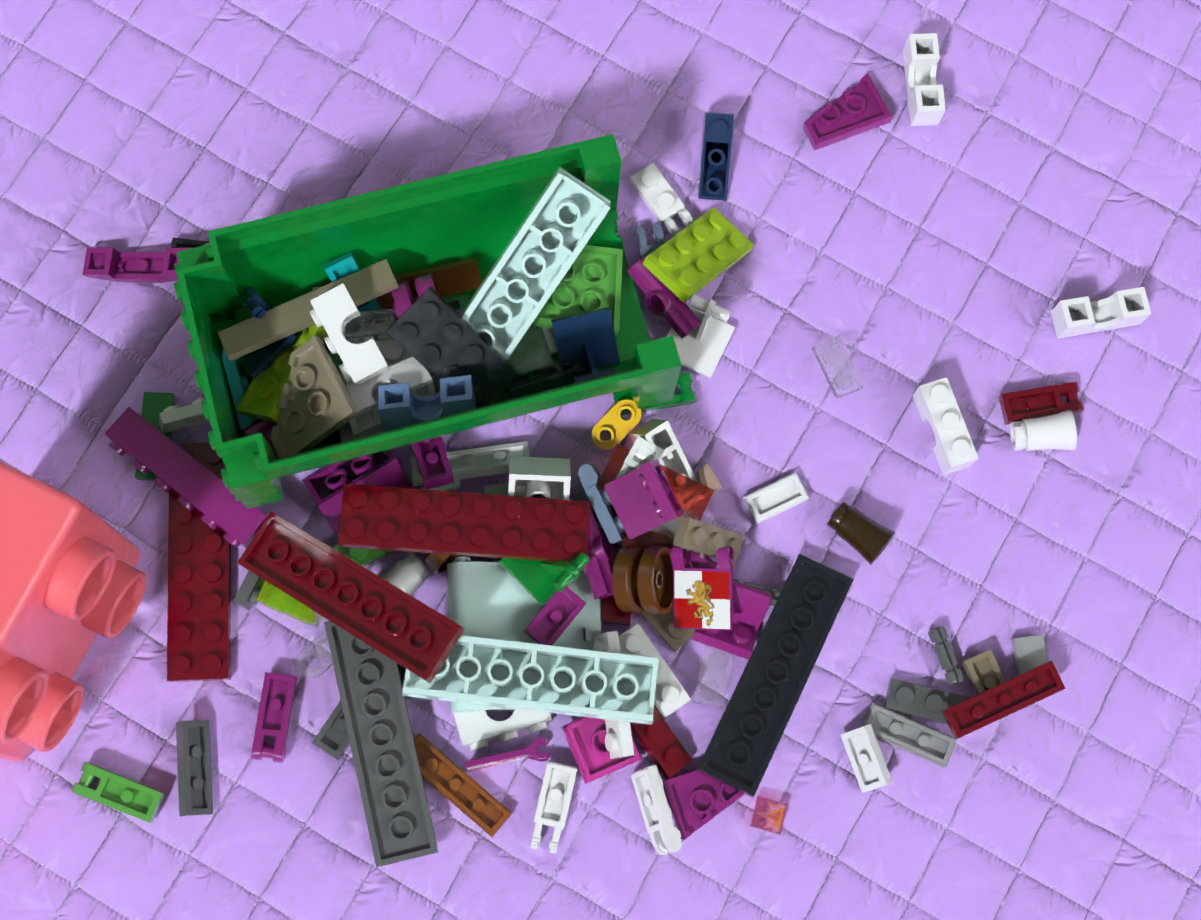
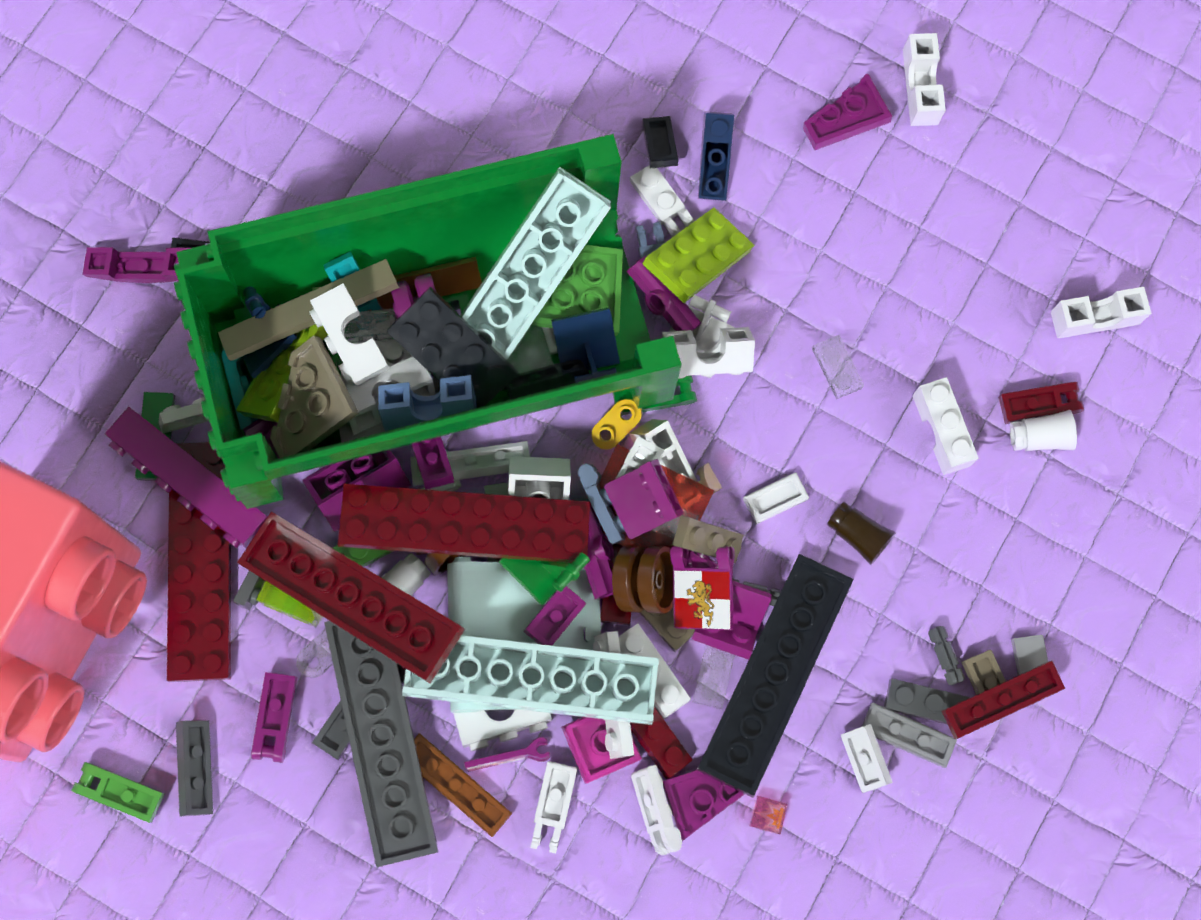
(660, 142): none -> black tile
(730, 355): none -> white arch

